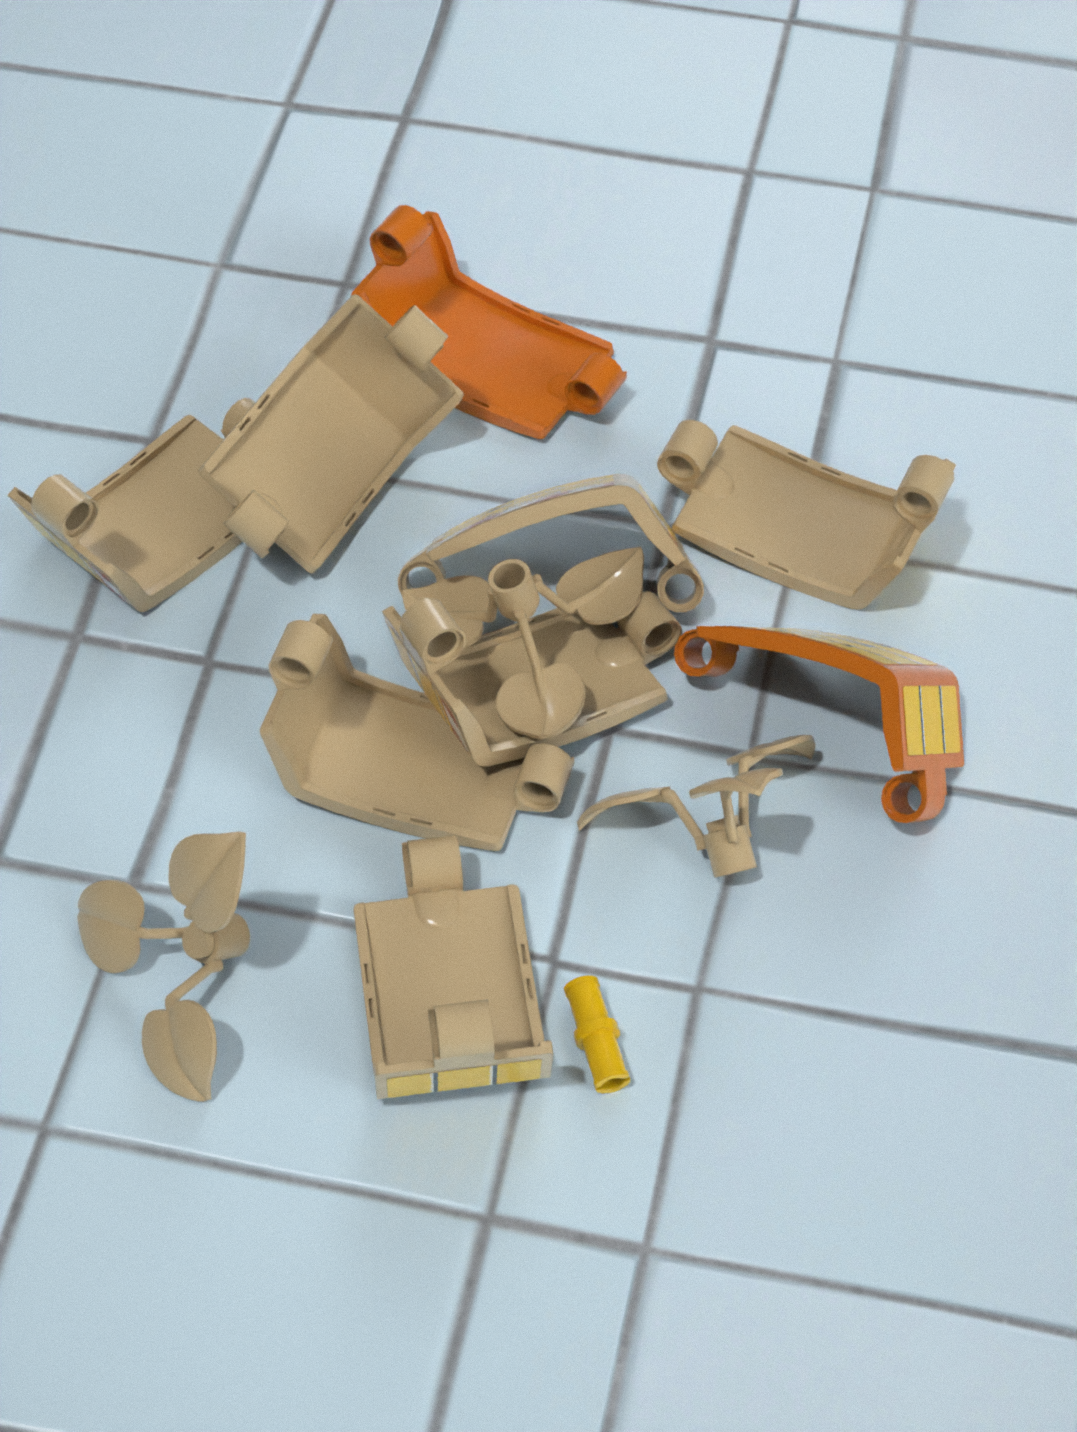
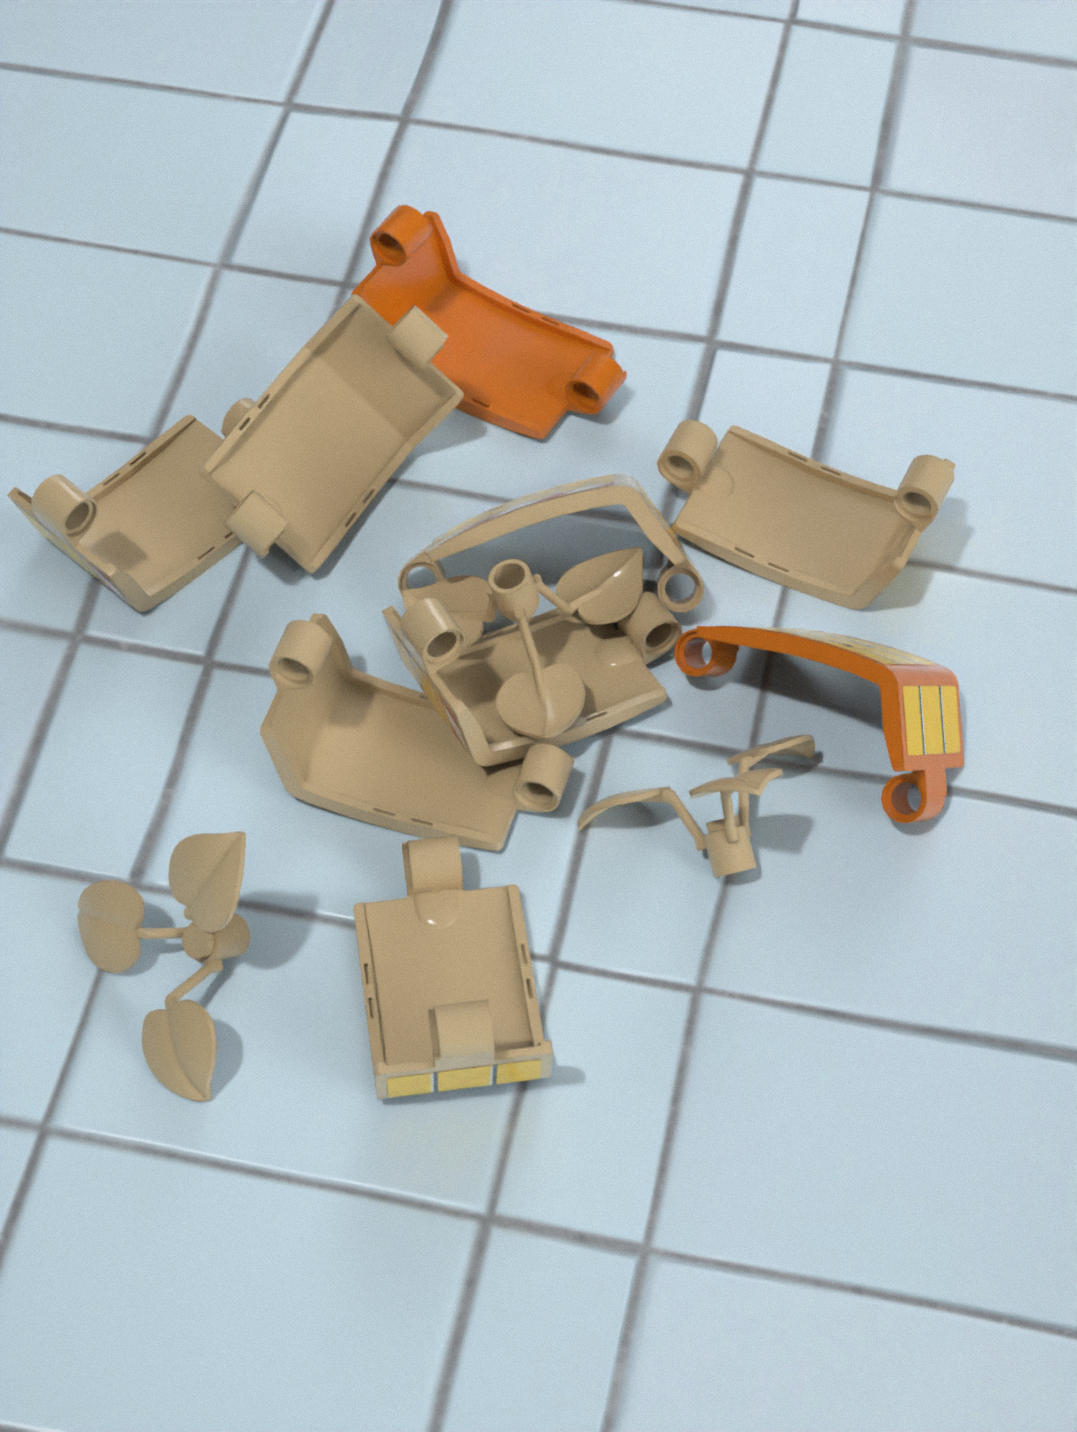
(596, 1034): yellow pin -> none

